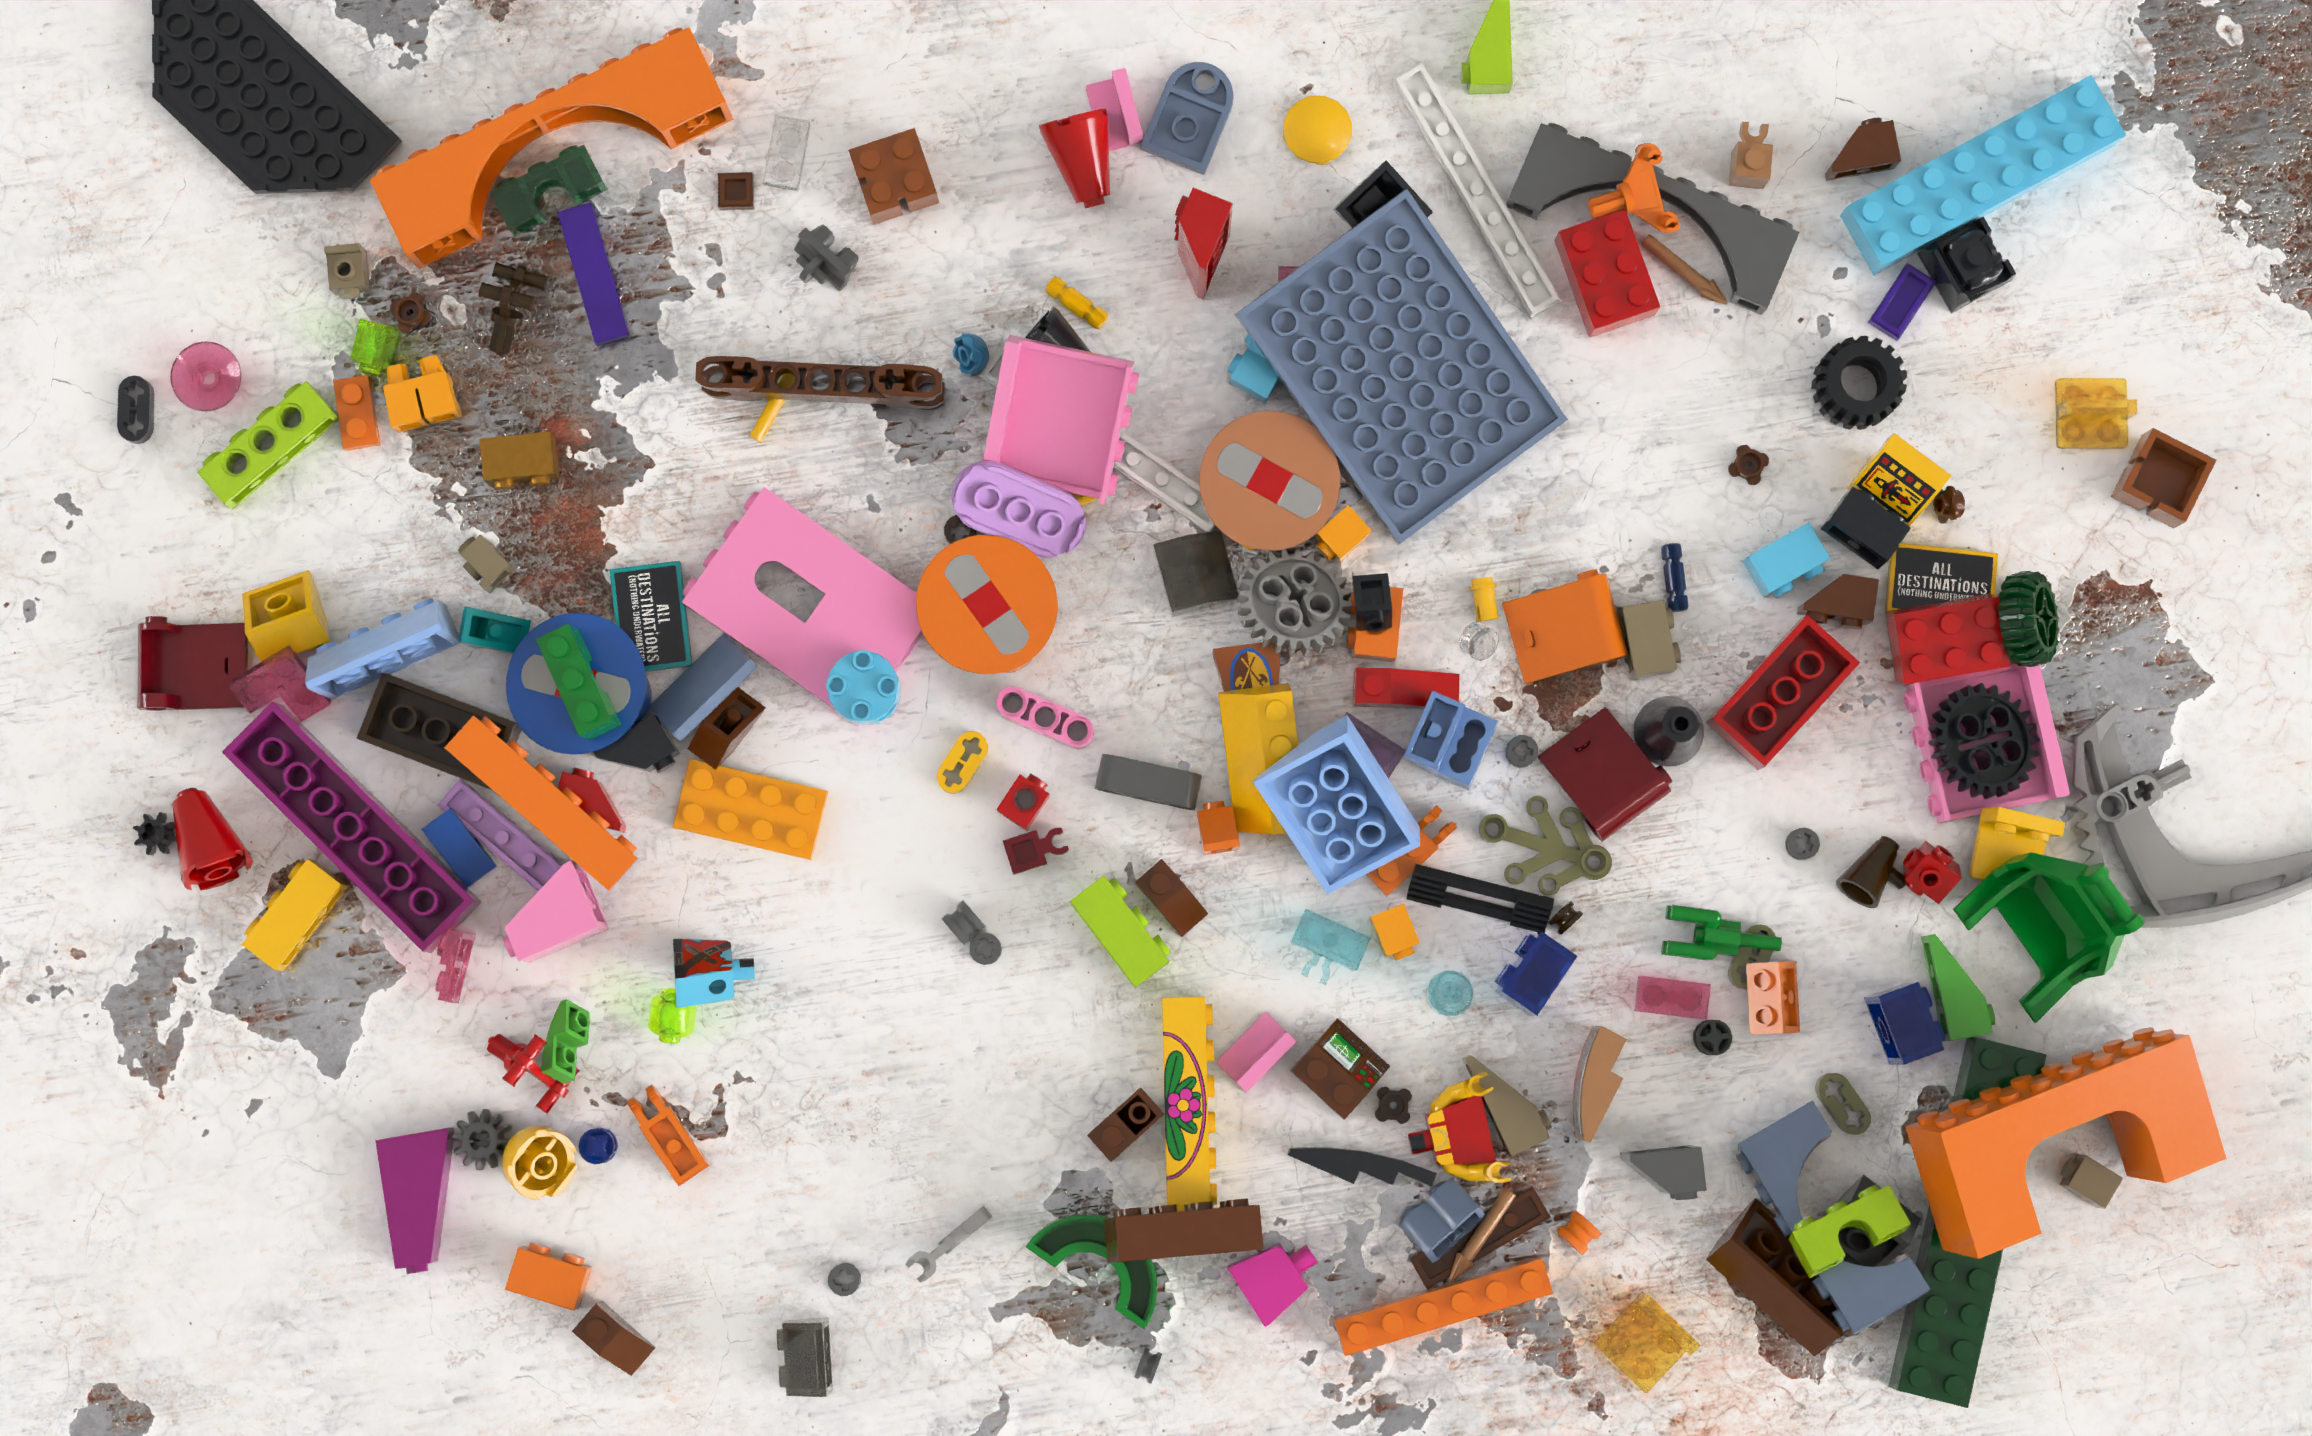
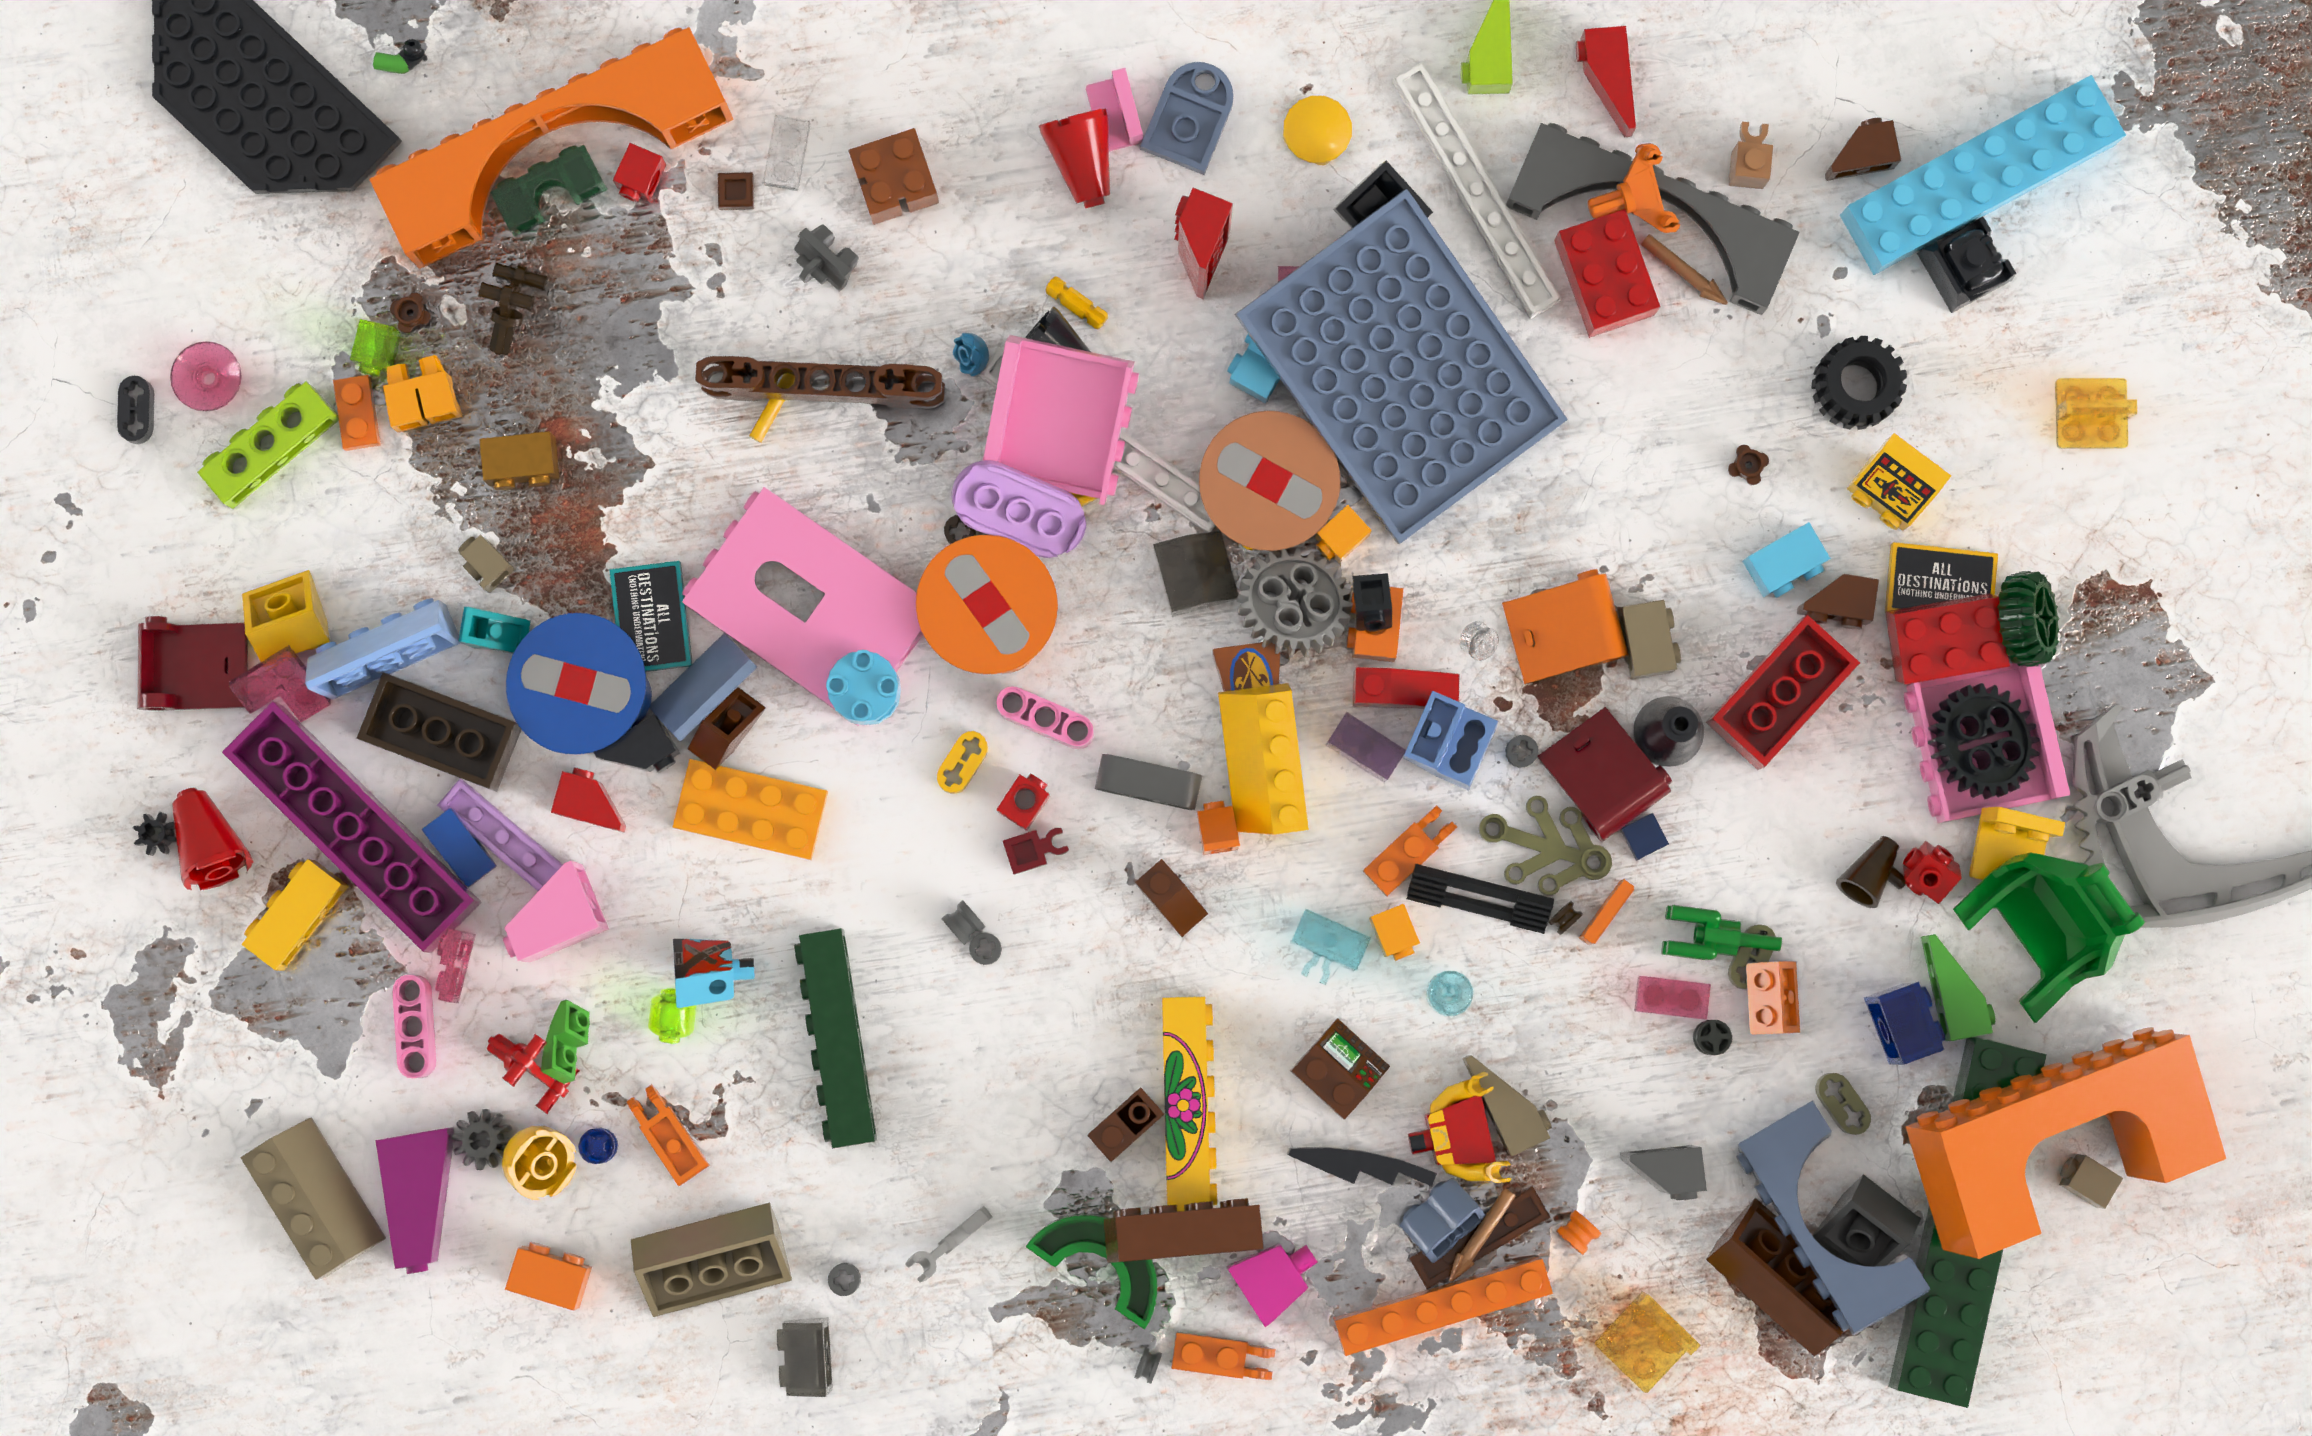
(313, 1198): none -> dark tan slope
(357, 280): dark tan brick -> none
(402, 62): none -> arm
(403, 1011): none -> bright pink beam
(541, 802): orange brick -> none
(570, 668): green arch -> none
(593, 274): dark purple tile -> none
(613, 1338): reddish brown slope -> none
(639, 173): none -> red brick
(710, 1259): none -> dark tan slope
(837, 1038): none -> dark green brick
(1121, 930): lime brick -> none
(1218, 1356): none -> orange hinge
(1256, 1052): bright pink panel -> none
(1338, 806): light blue slope -> none
(1384, 1110): dark brown plate -> none
(1484, 598): yellow pin -> none
(1535, 973): clear blue brick -> none
(1594, 1081): medium nougat slope -> none
(1607, 912): none -> orange tile
(1608, 71): none -> red slope
(1644, 836): none -> dark blue tile
(1674, 577): dark blue axle -> none
(1813, 841): dark grey bush -> none
(1866, 527): black brick -> none
(1875, 1213): lime arch -> none
(1902, 301): dark purple tile -> none
(1949, 504): reddish brown plate -> none
(2163, 478): dark orange piece -> none

